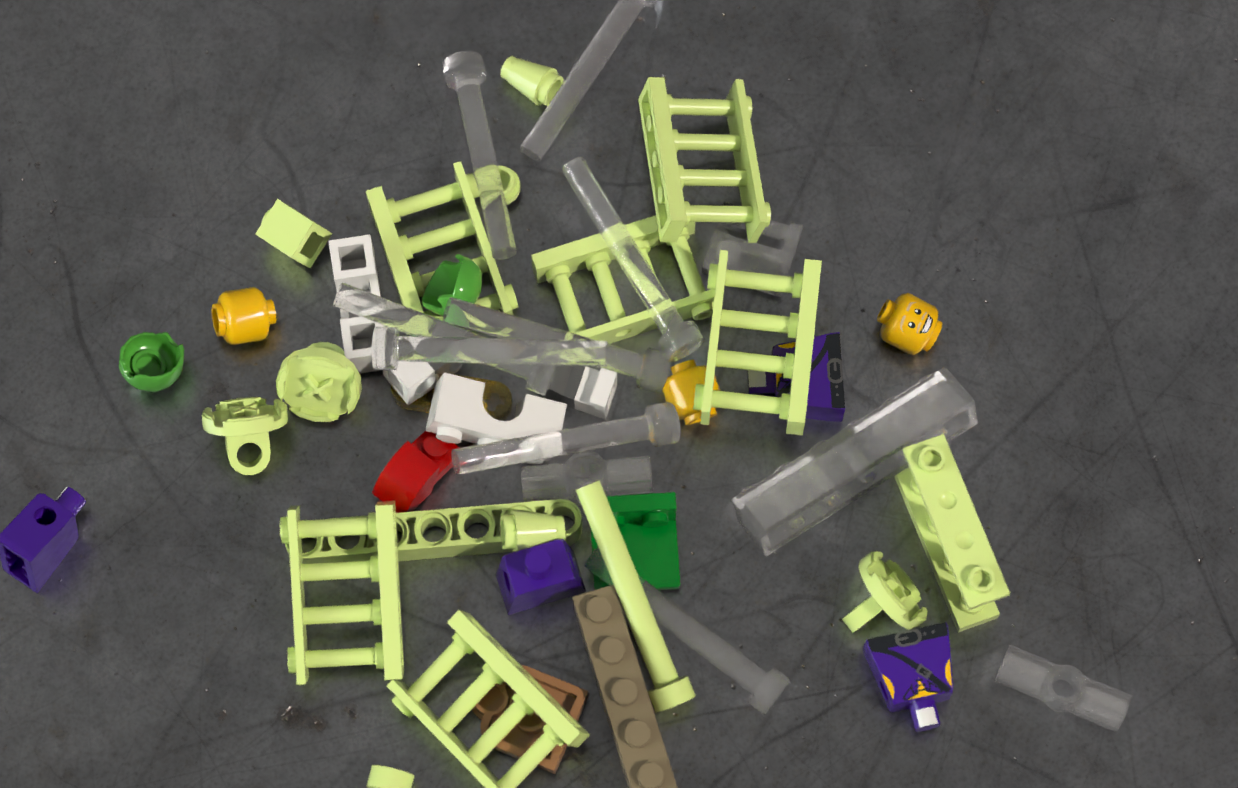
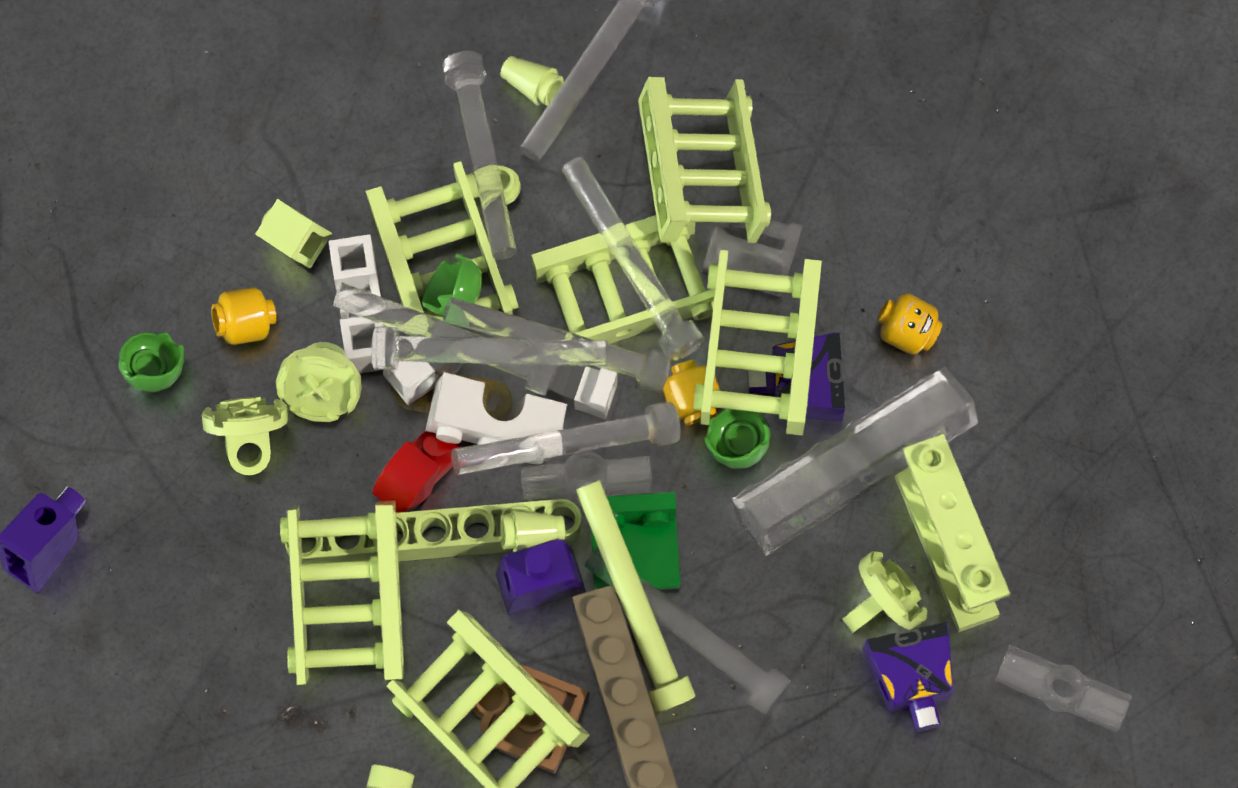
(738, 438): none -> bright green hair

